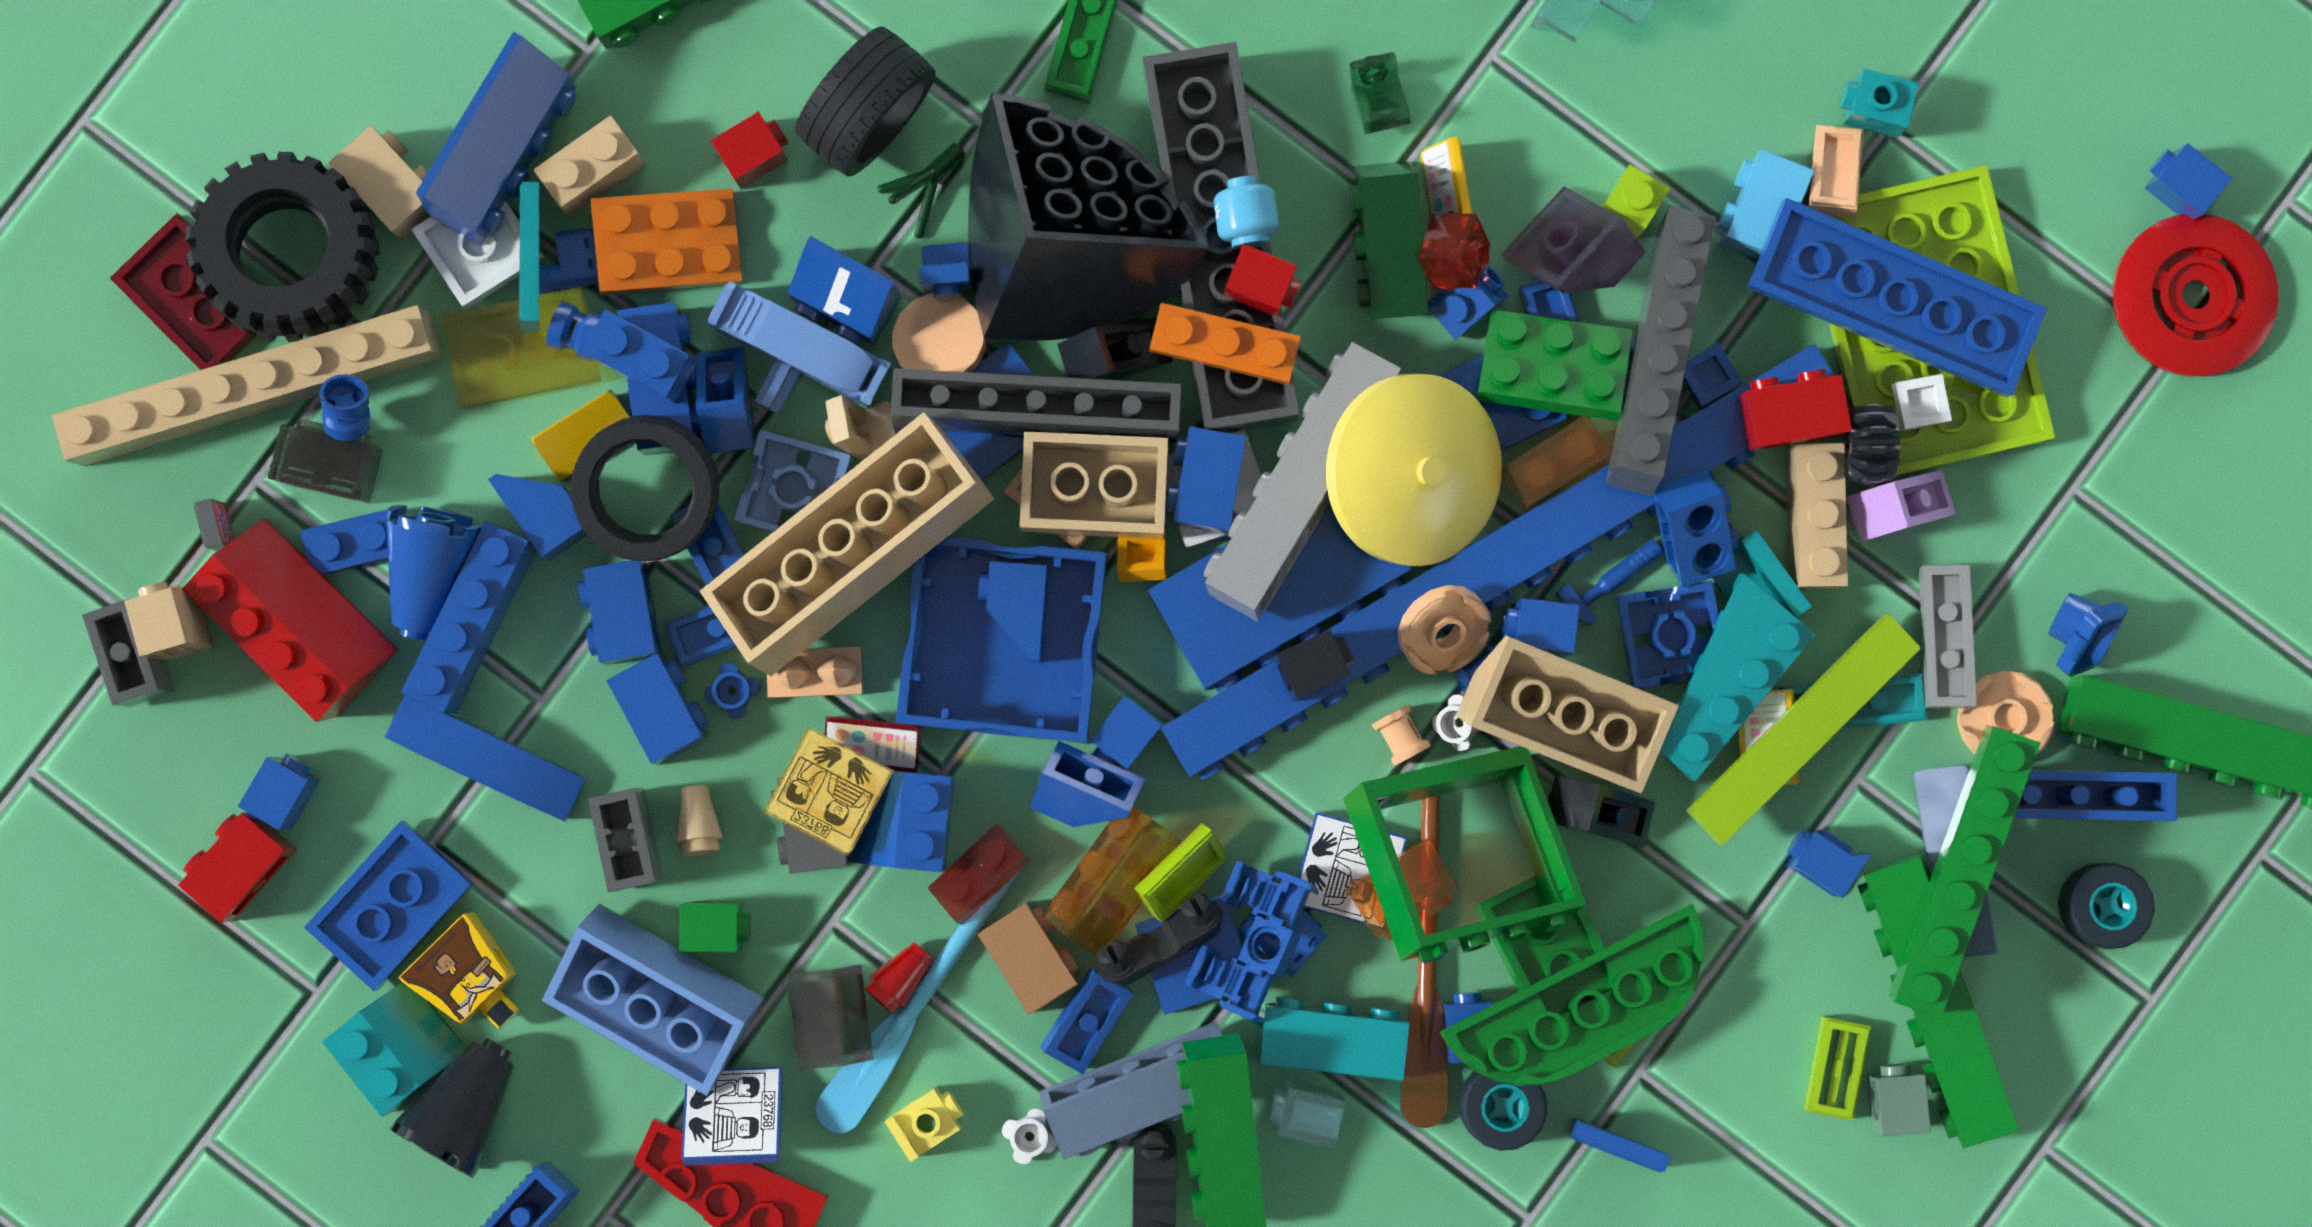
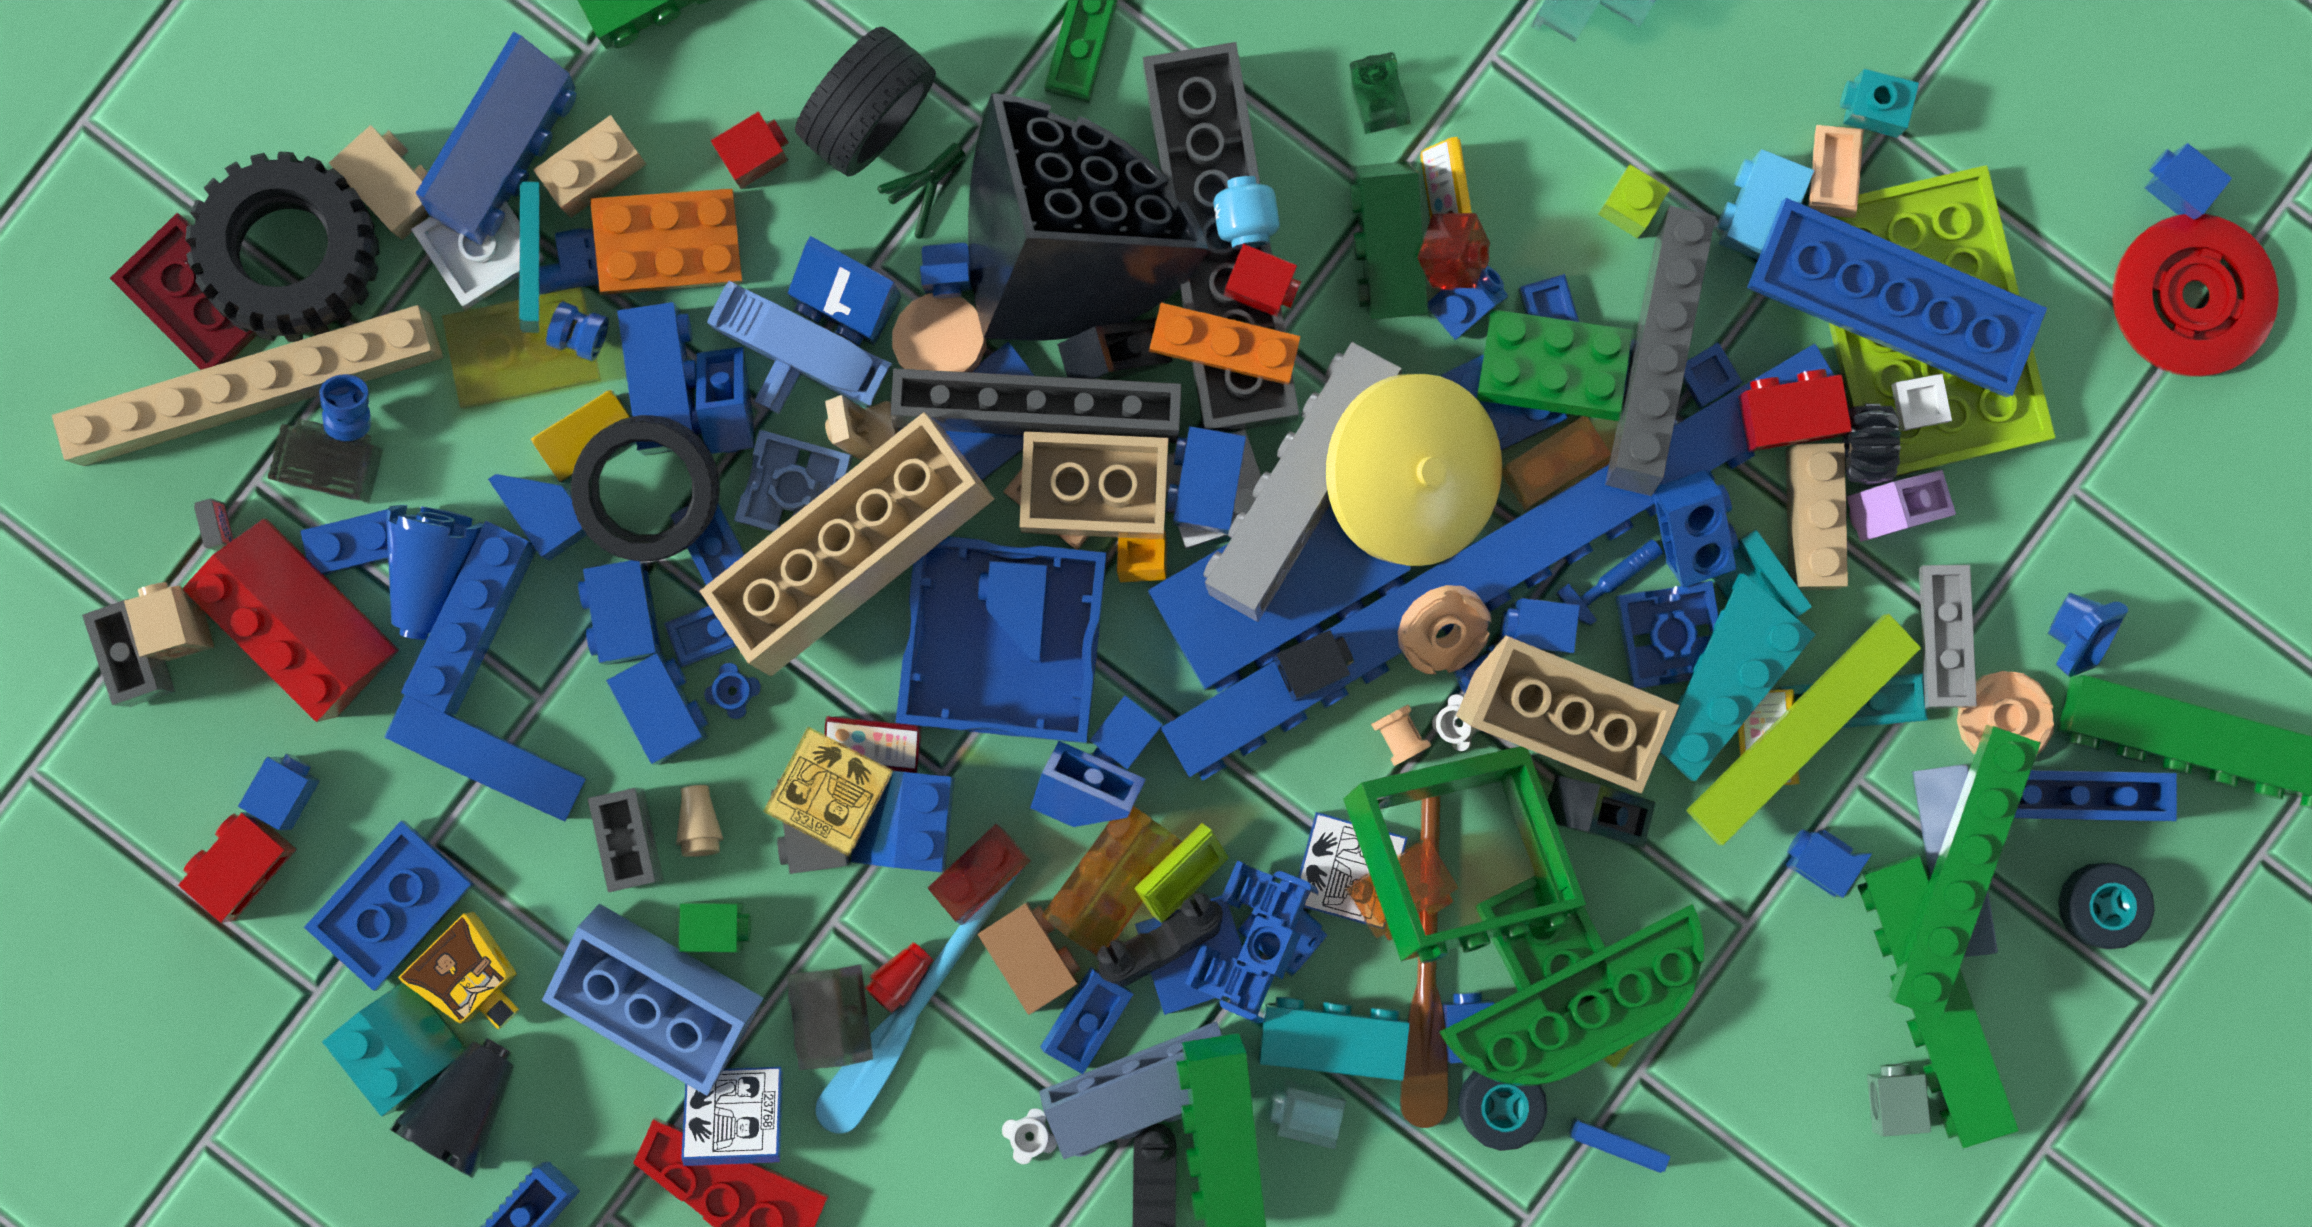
(639, 356): blue brick -> none
(820, 674): light nougat tile -> none
(905, 1122): light yellow brick -> none
(1575, 245): clear purple slope -> none
(1819, 1064): lime tile -> none

